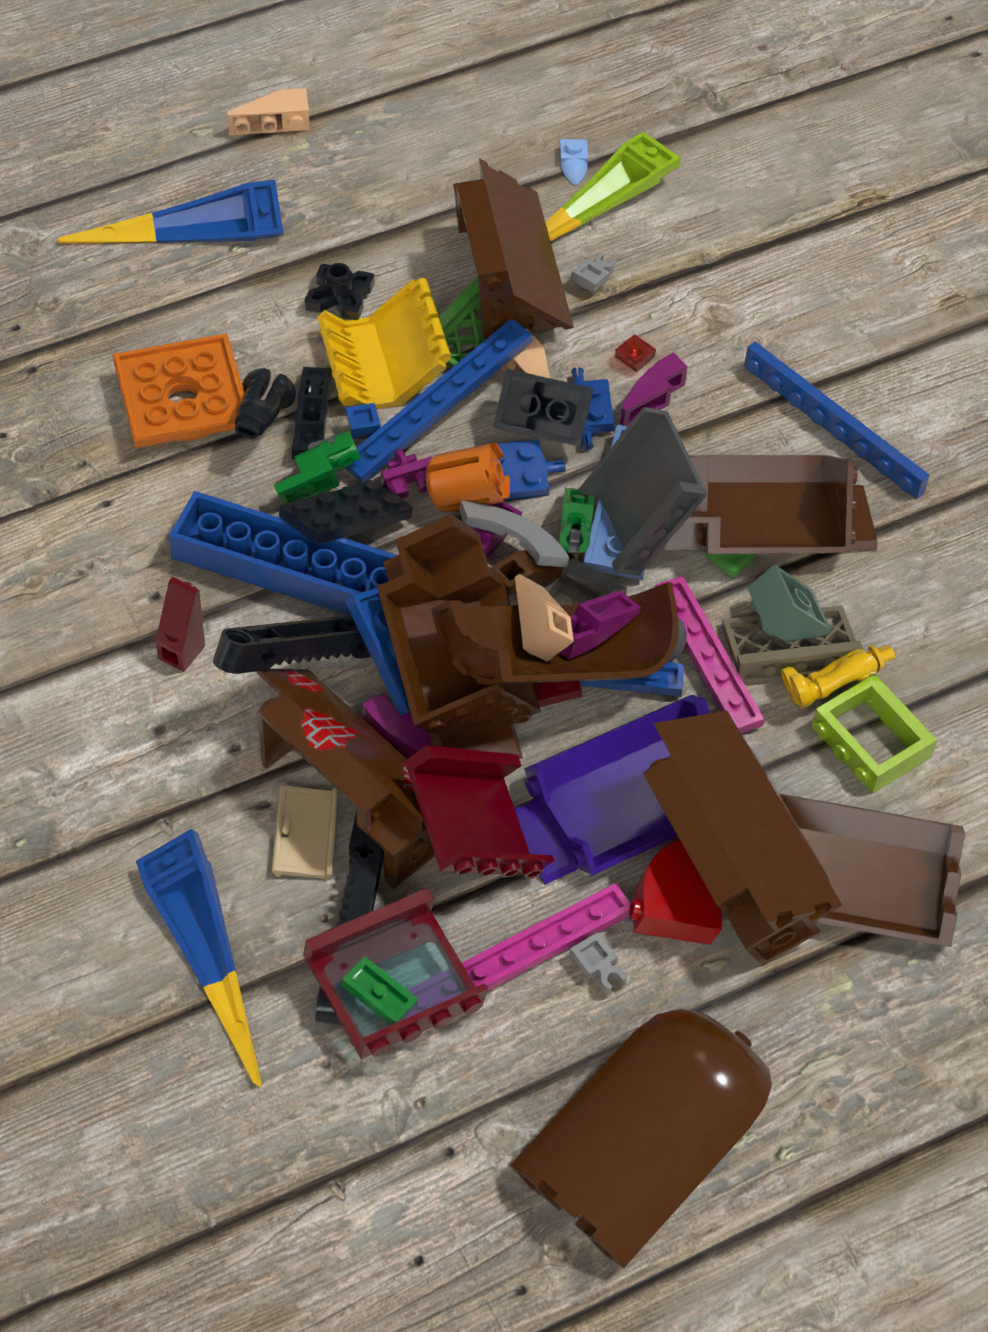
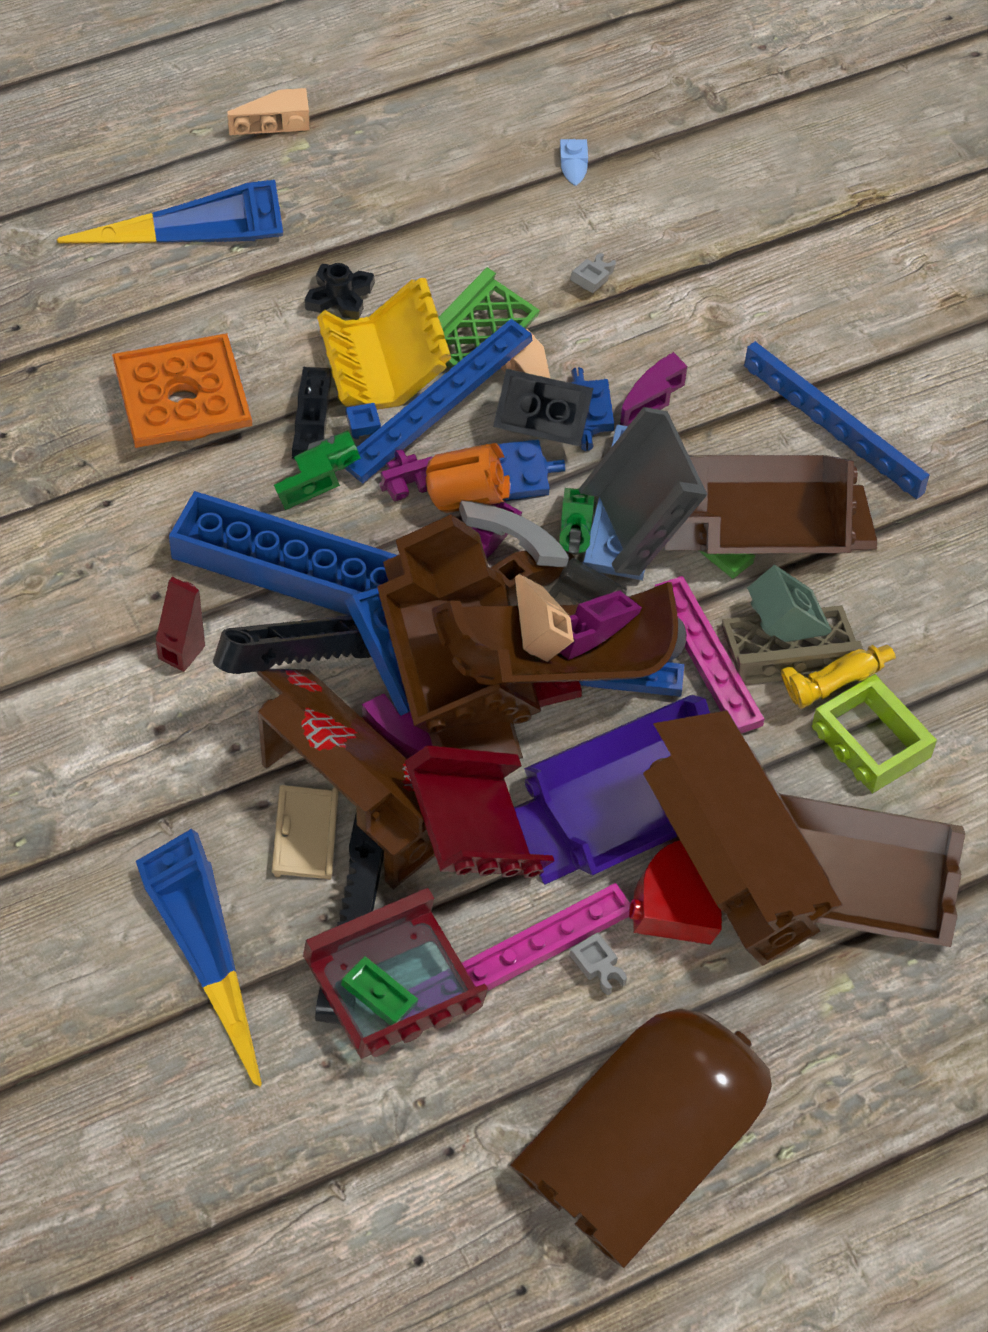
(257, 415): black piece -> none
(345, 512): black plate -> none
(510, 253): reddish brown panel -> none
(629, 172): lime plate -> none
(635, 353): clear red plate -> none

